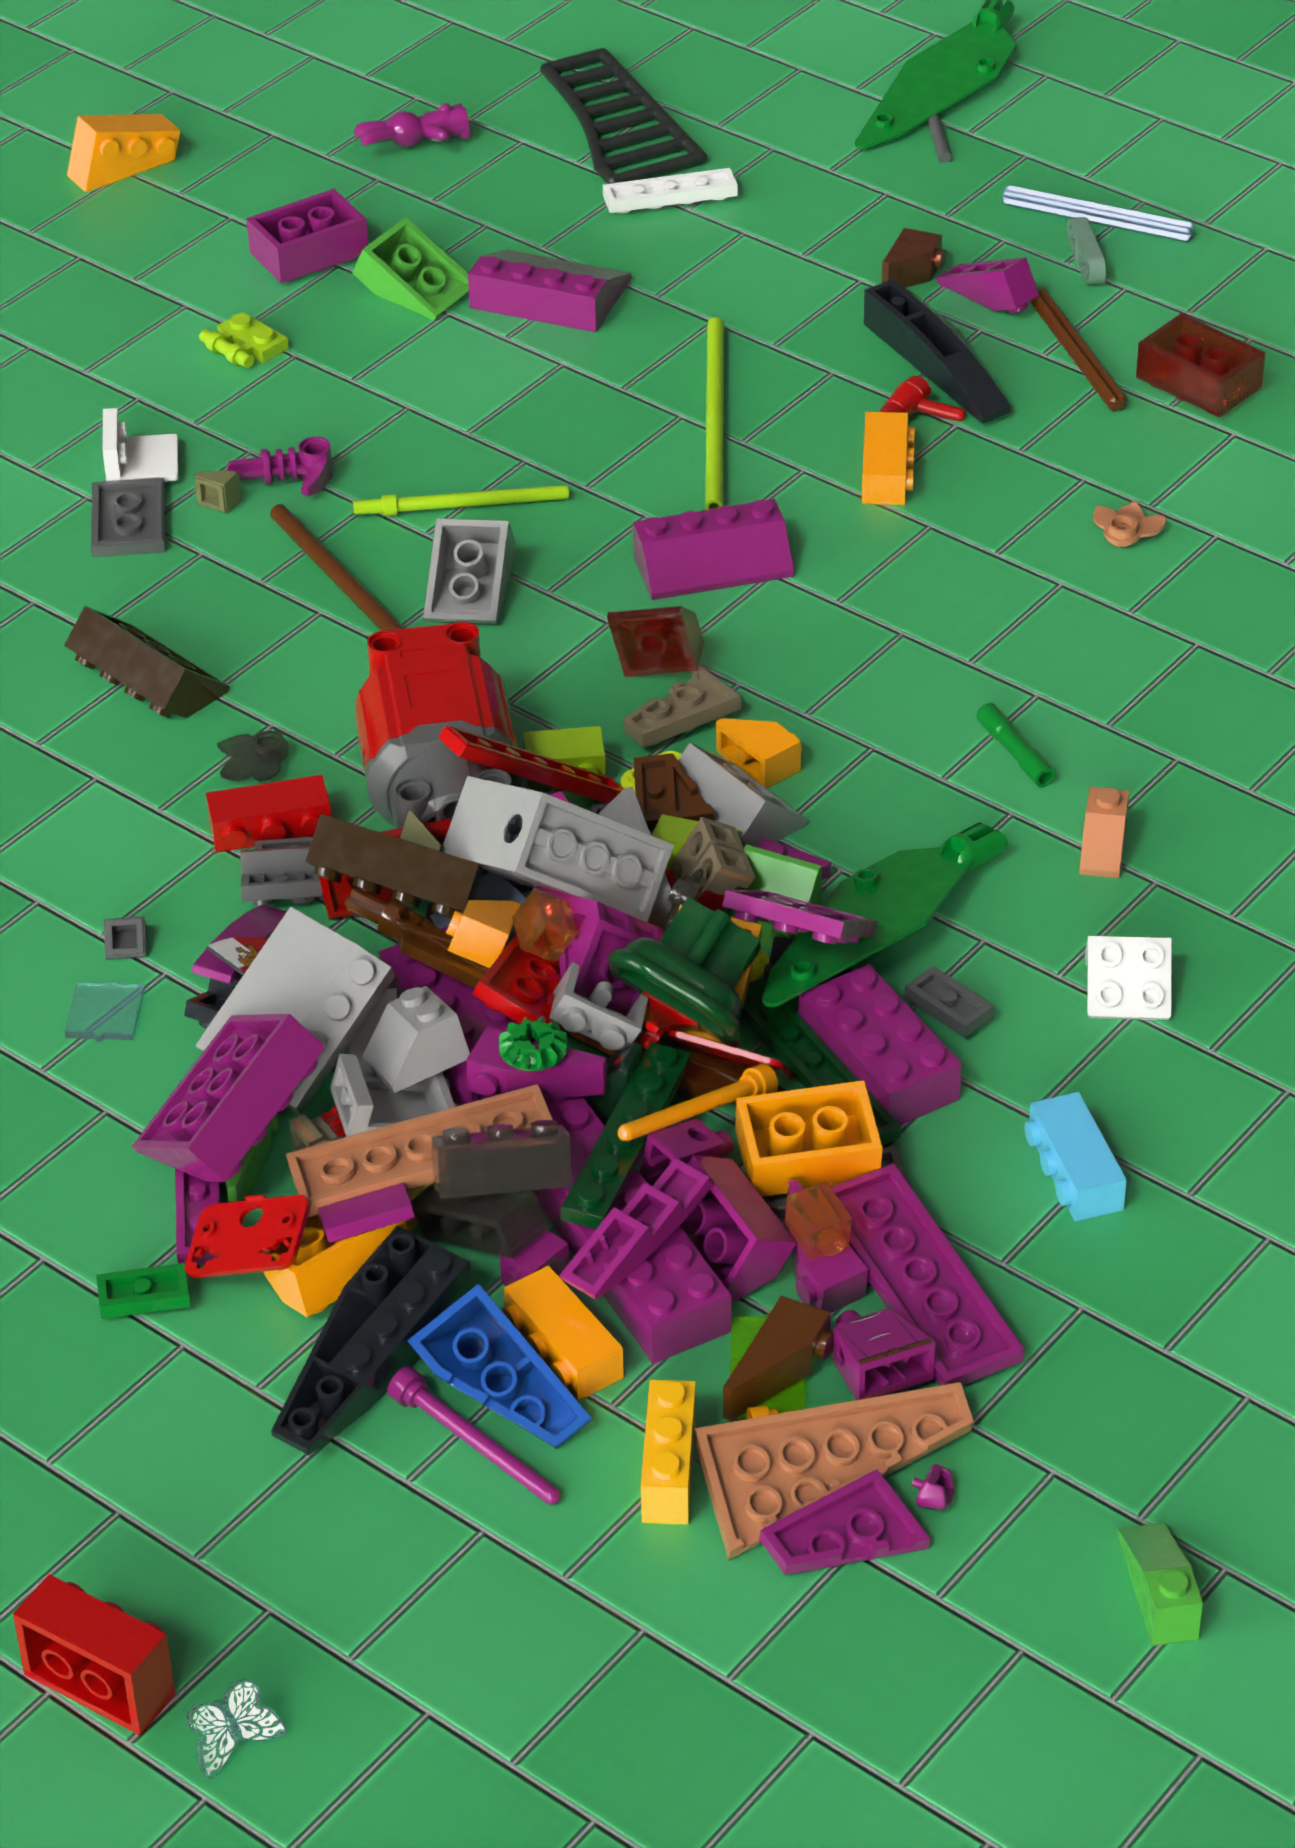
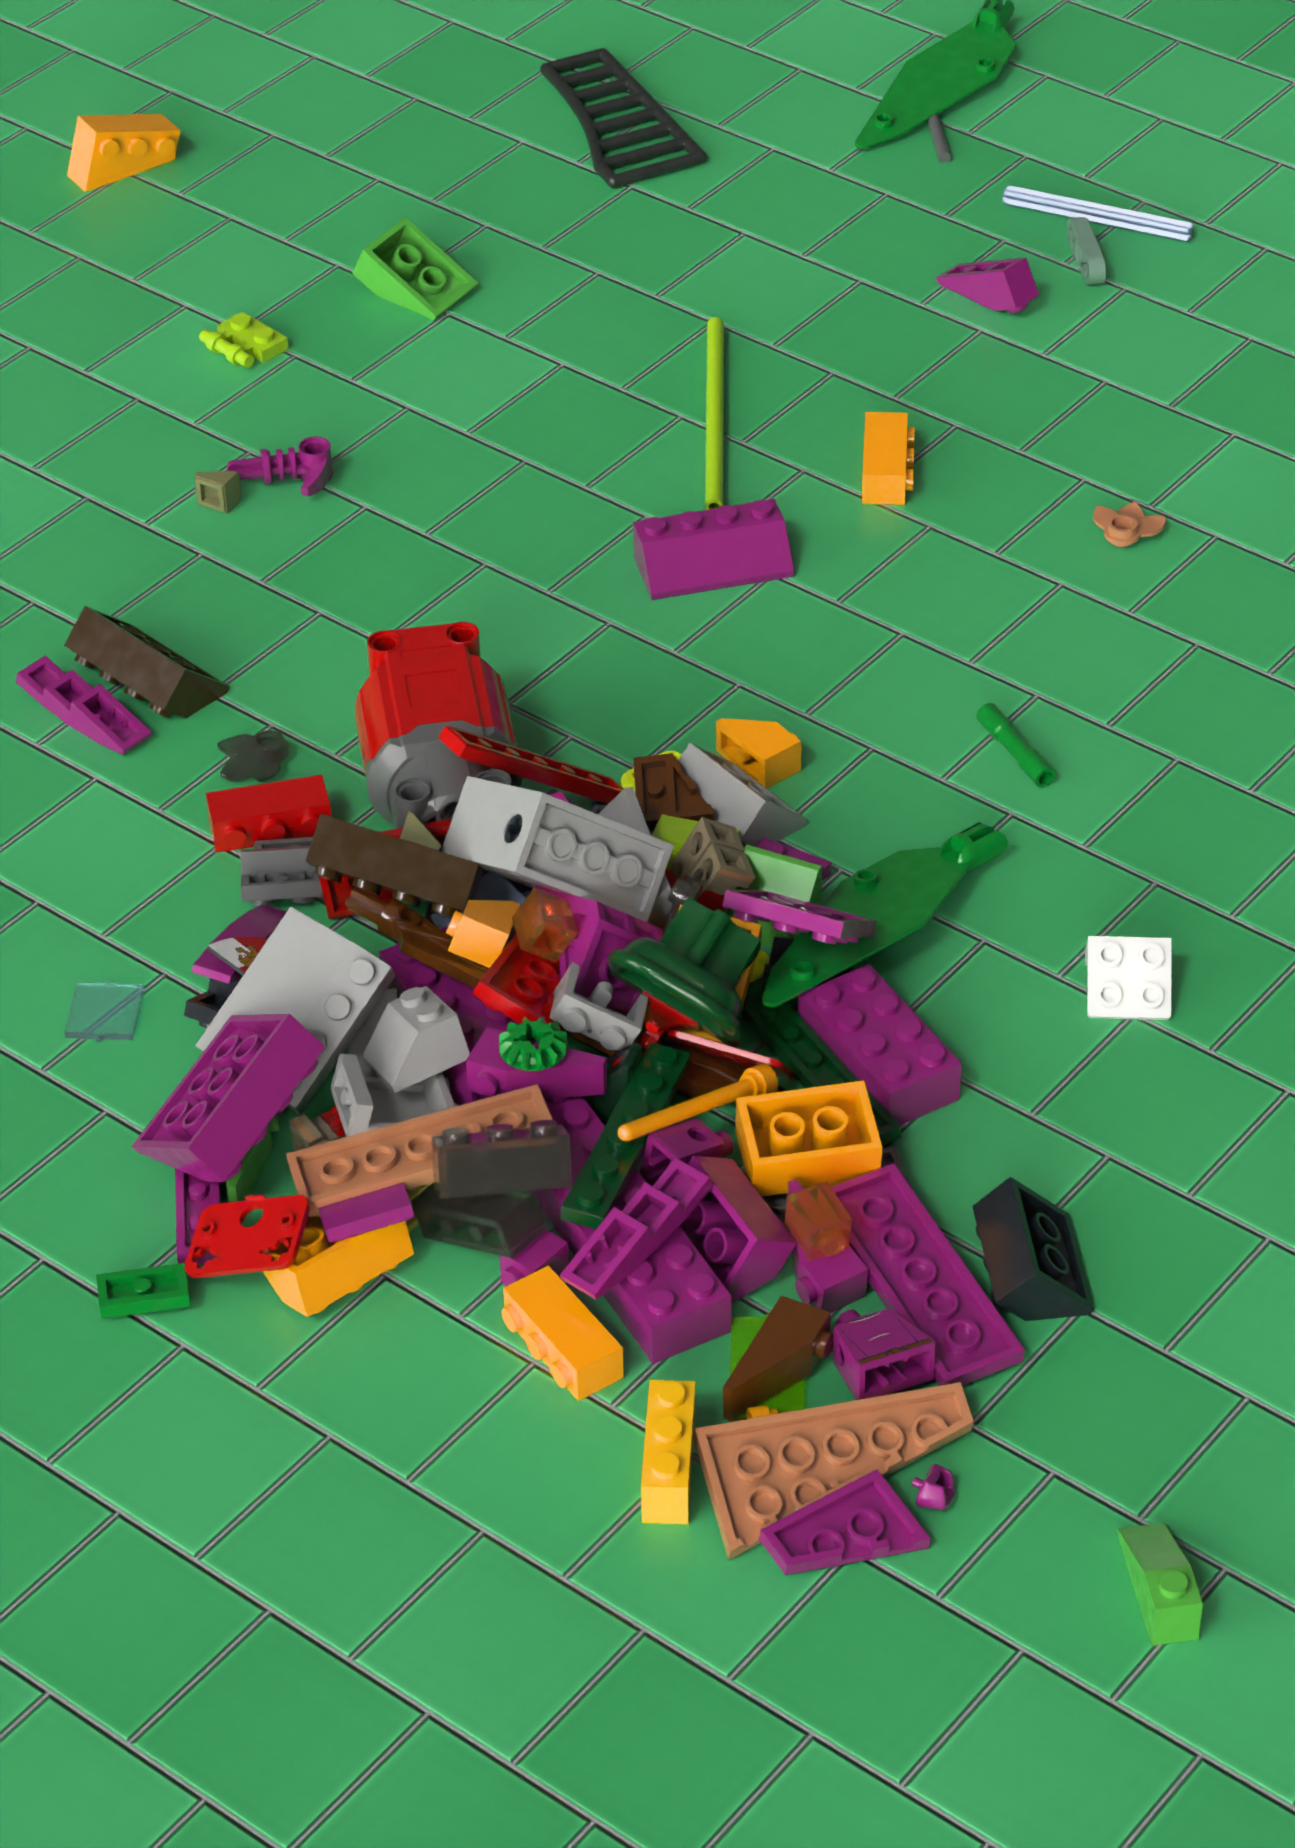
(83, 707): none -> magenta slope
(95, 1653): red brick -> none
(125, 938): dark grey slope -> none
(128, 517): dark grey tile -> none
(137, 455): white bracket -> none
(229, 1722): clear light blue animal -> none
(307, 235): magenta brick -> none
(333, 569): reddish brown piece -> none
(367, 1336): black wedge -> none
(390, 505): lime bar -> none
(409, 129): magenta animal -> none
(411, 1390): magenta piece -> none
(469, 570): light grey slope -> none
(494, 1364): blue wedge -> none
(545, 289): magenta slope -> none
(571, 745): lime hinge -> none
(656, 640): clear red slope -> none
(670, 190): white plate -> none
(686, 707): dark tan wing -> none
(913, 397): red piece -> none
(914, 258): copper slope -> none
(933, 348): black wedge -> none
(949, 1001): dark grey plate -> none
(1031, 1254): none -> black slope
(1076, 1156): medium azure brick -> none
(1079, 351): reddish brown axle -> none
(1104, 832): slope -> none
(1200, 365): clear red brick -> none

